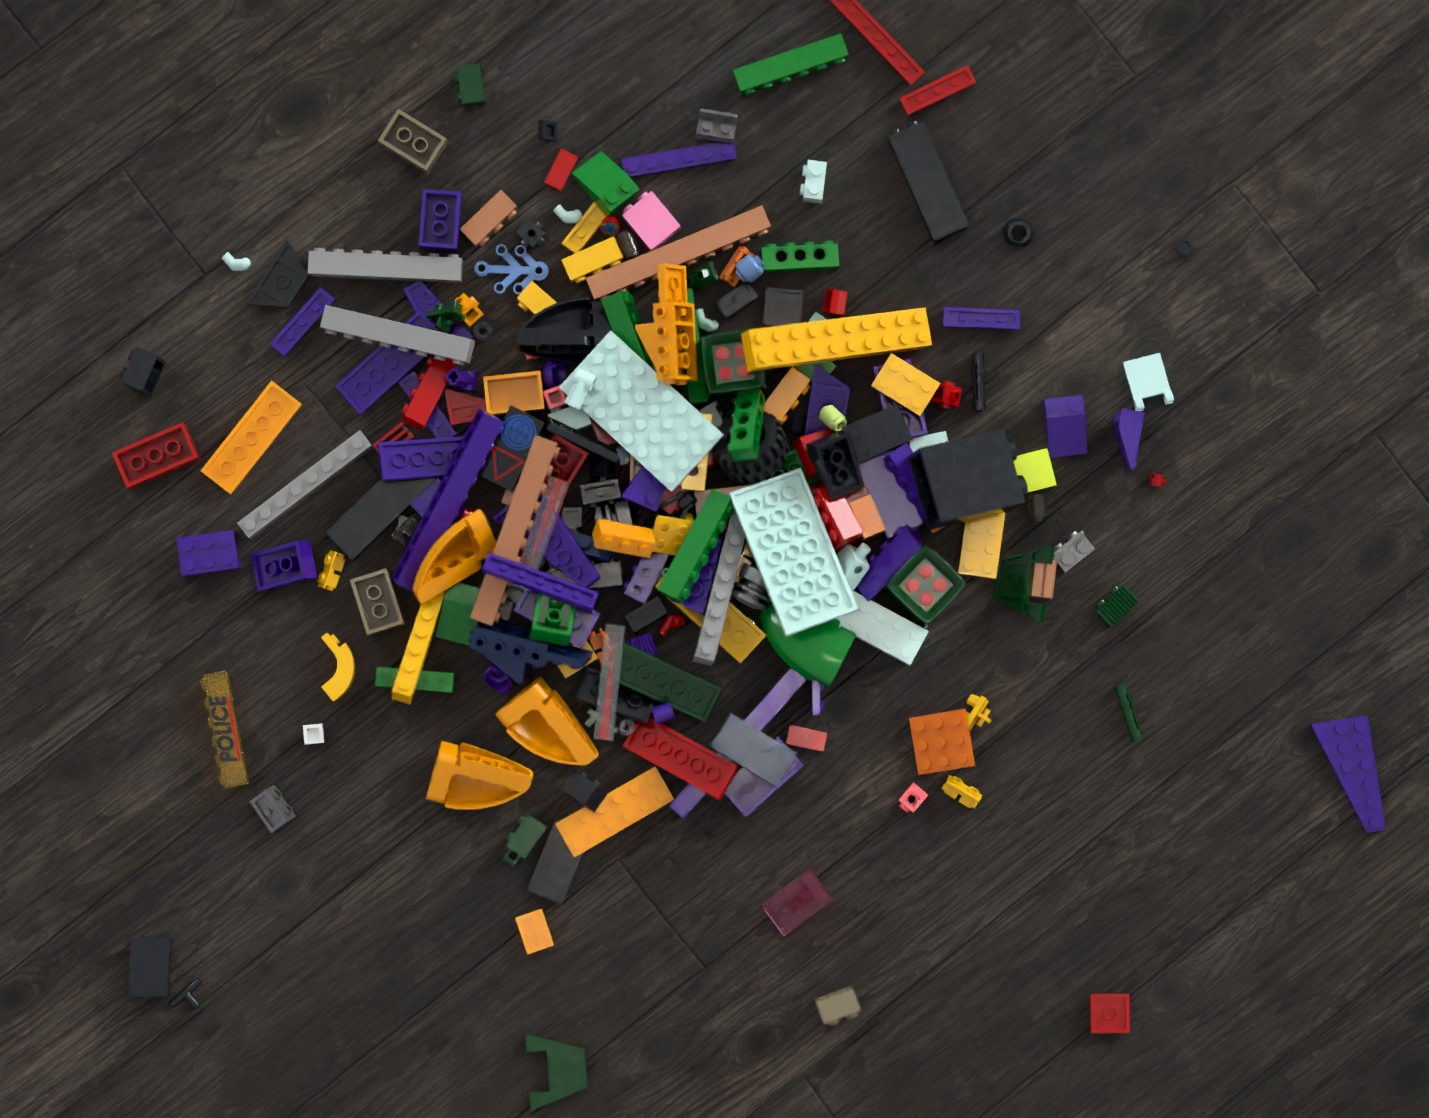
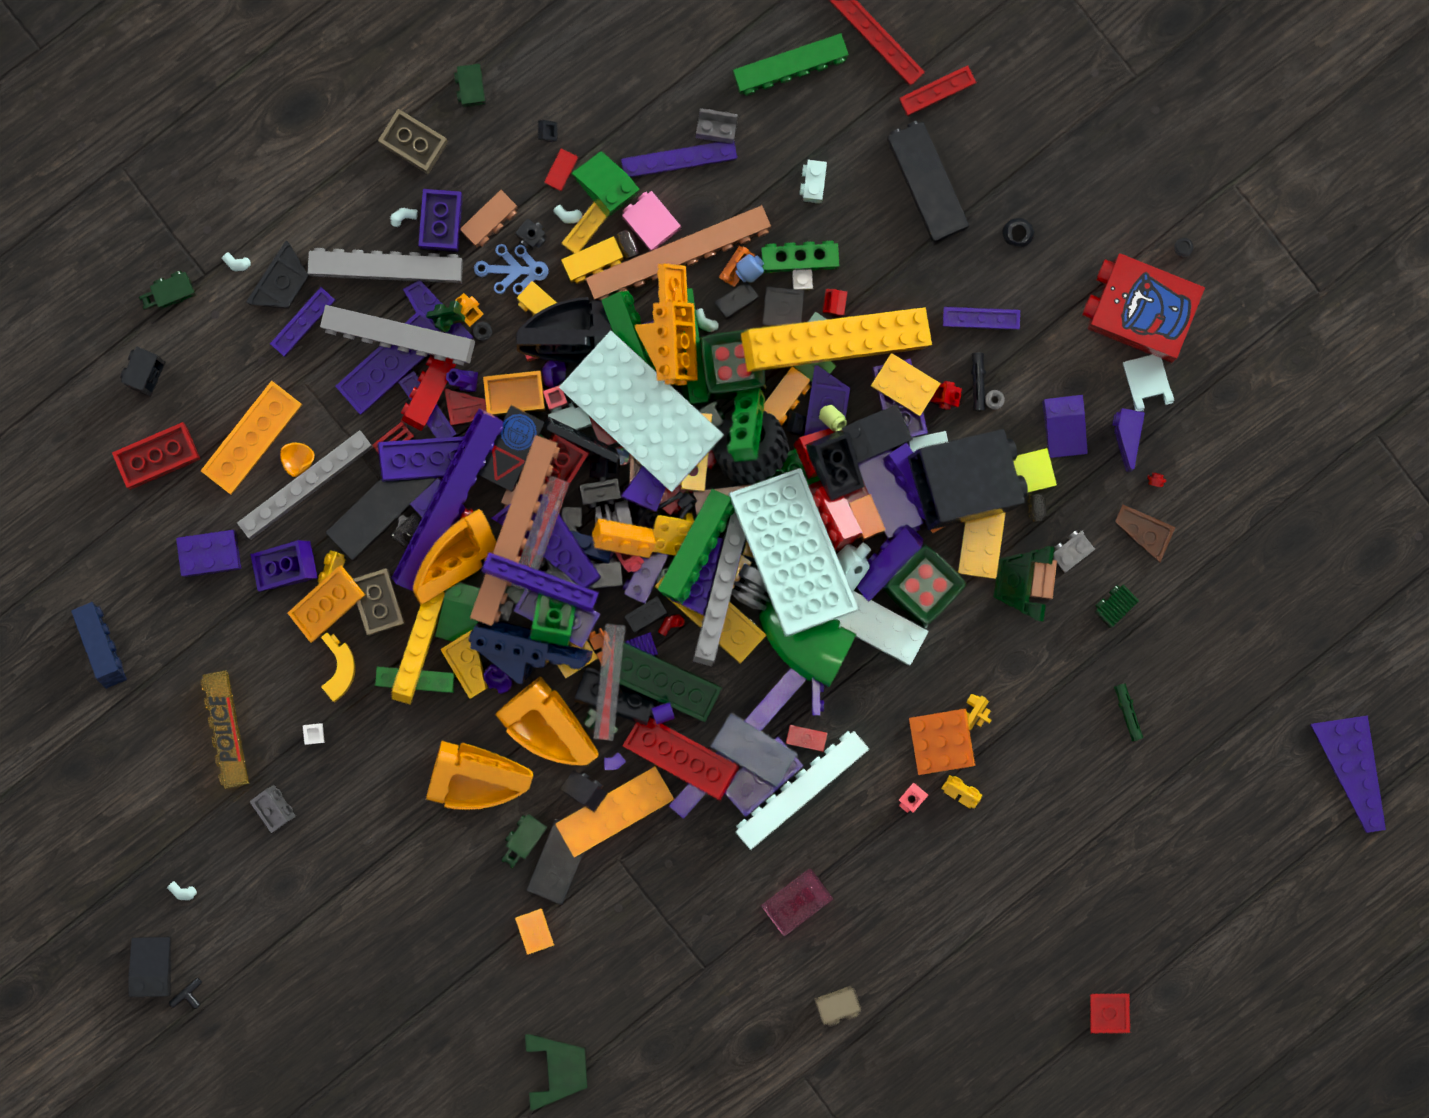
(98, 645): none -> dark blue wedge
(169, 291): none -> dark green brick
(182, 894): none -> light aqua arm
(296, 458): none -> light orange helmet
(326, 604): none -> light orange tile
(401, 214): none -> light aqua arm
(466, 665): none -> yellow wing
(582, 384): light aqua piece -> none
(610, 226): tile -> none
(614, 763): none -> dark purple piece
(630, 562): none -> coral brick
(630, 730): clear hinge -> none
(702, 276): dark green hips -> none
(802, 279): none -> white plate
(802, 790): none -> light aqua brick
(999, 395): none -> flat silver plate
(1143, 307): none -> red brick
(1145, 530): none -> reddish brown wing

